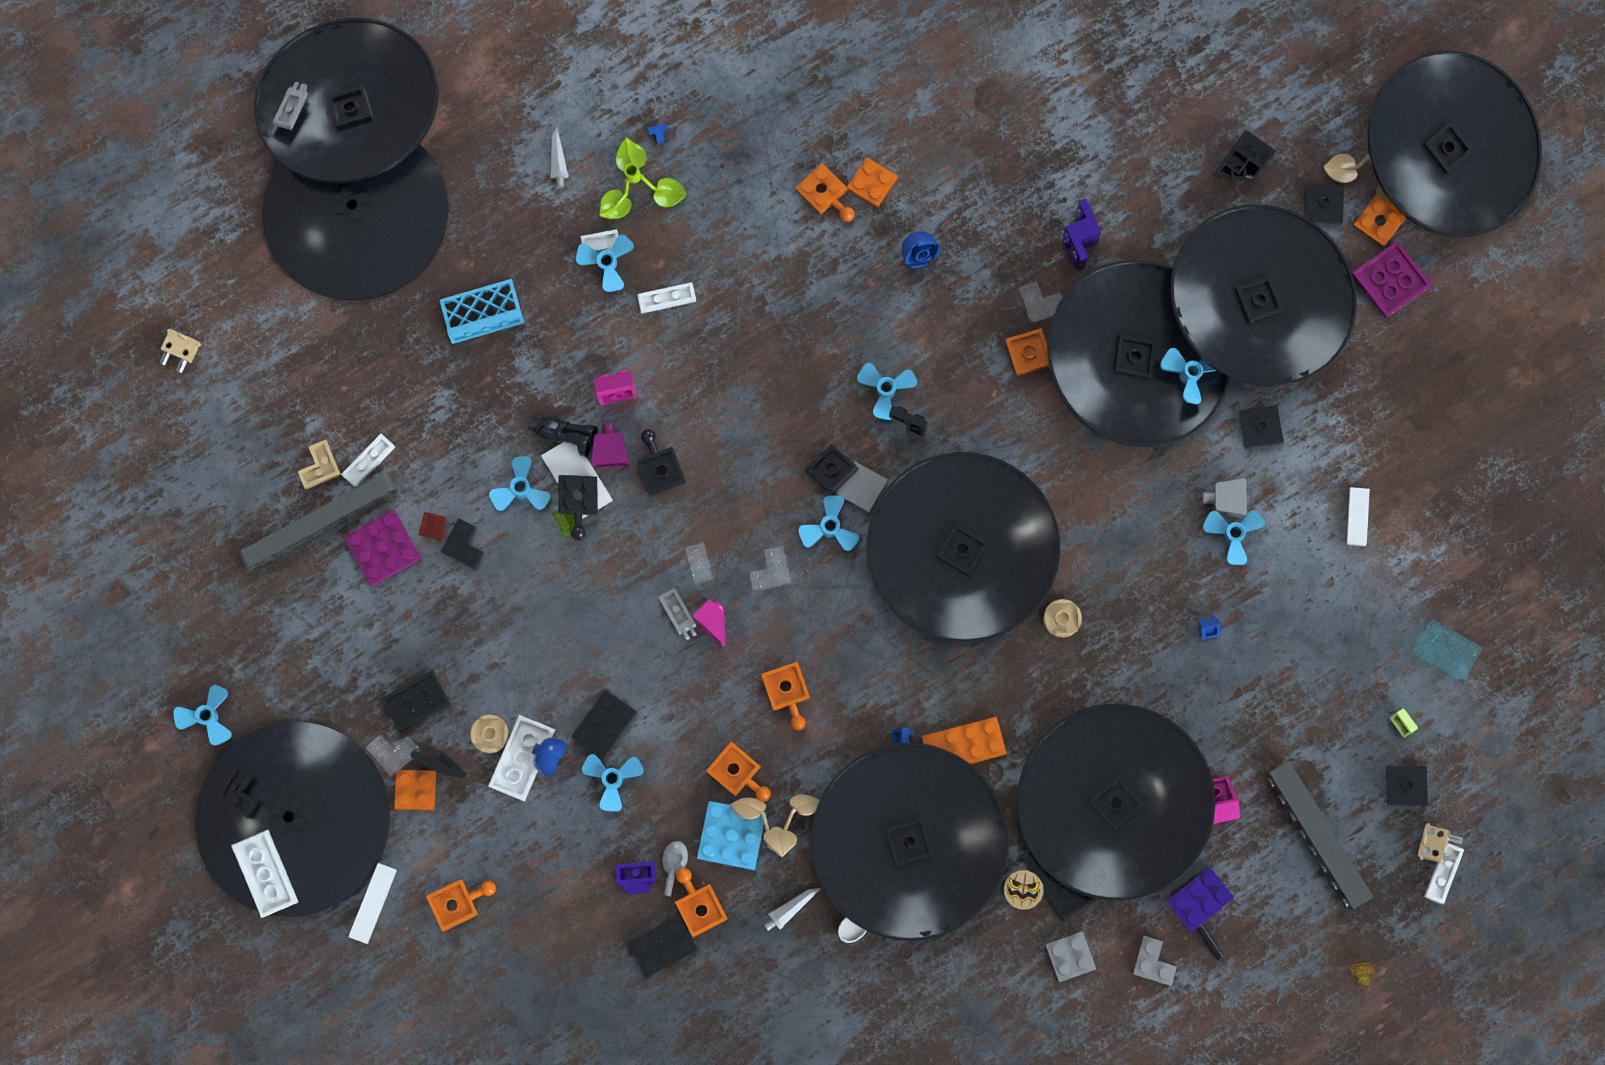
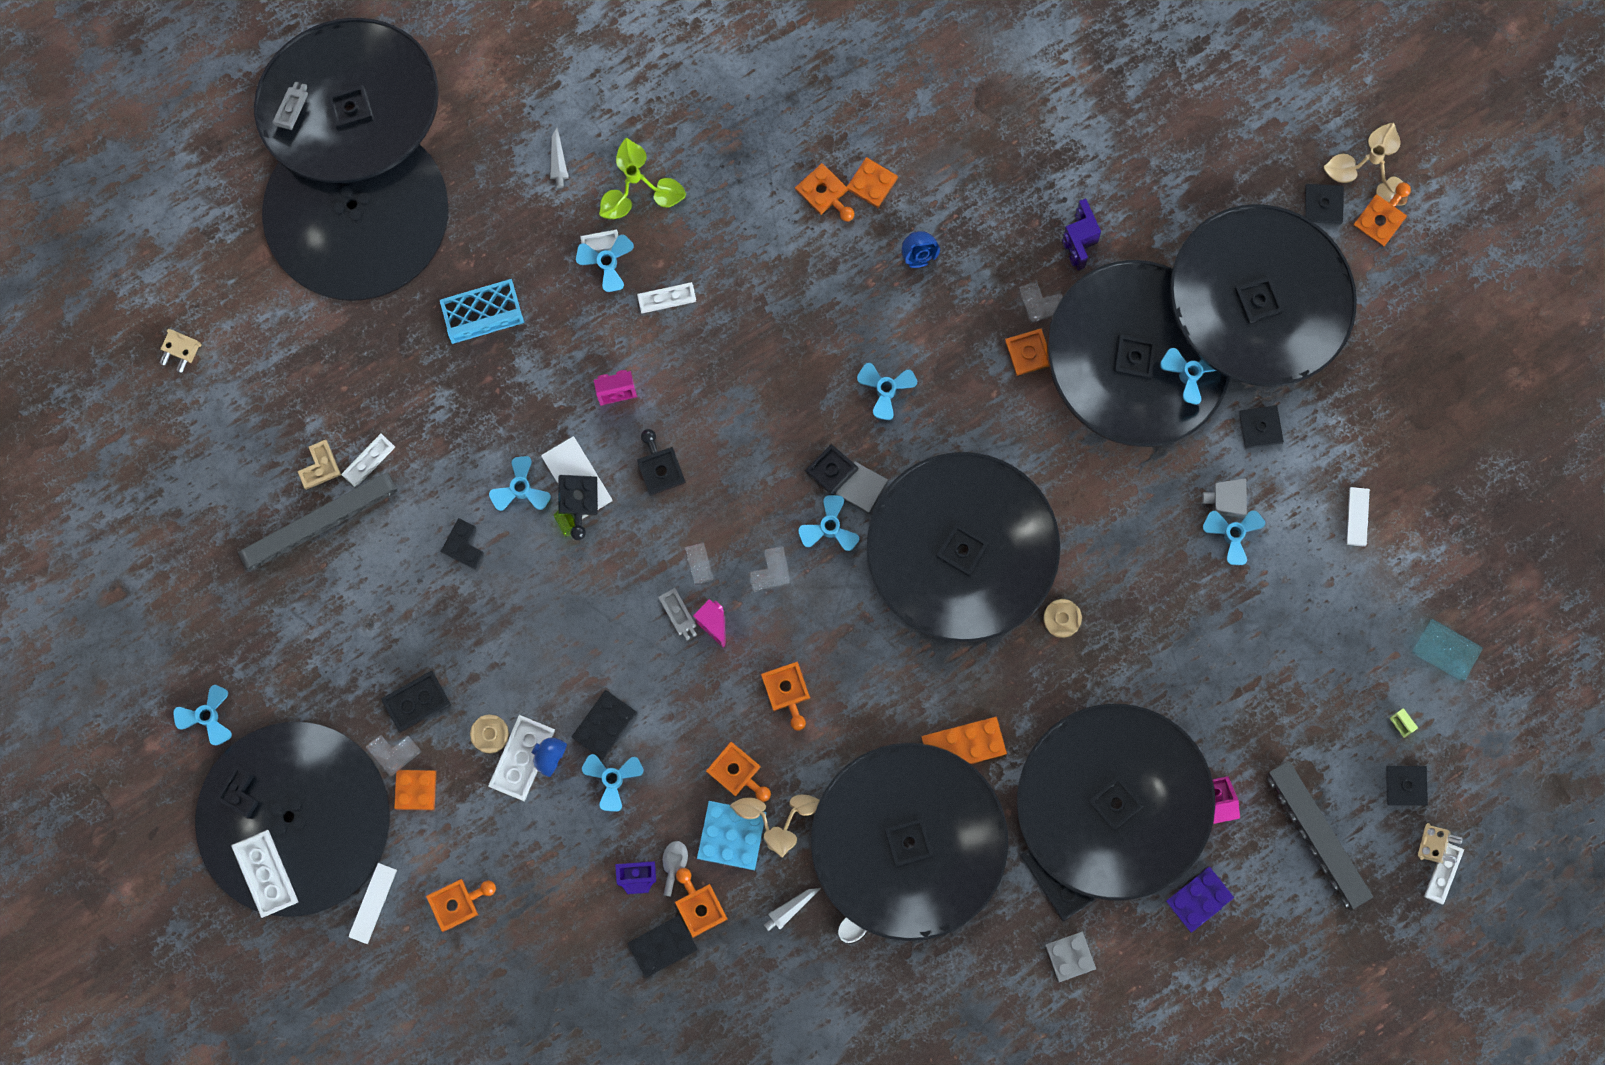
(382, 548): magenta plate -> none
(432, 526): clear red piece -> none
(442, 765): black slope -> none
(556, 430): black piece -> none
(609, 449): magenta torso -> none
(658, 131): blue tile -> none
(901, 735): blue tile -> none
(914, 423): black plate -> none
(1023, 889): tile -> none
(1148, 964): light grey plate -> none
(1209, 628): blue tile -> none
(1210, 942): black bar -> none
(1245, 159): black slope -> none
(1363, 971): clear yellow tile -> none
(1391, 279): magenta plate -> none
(1490, 134): black dish -> none

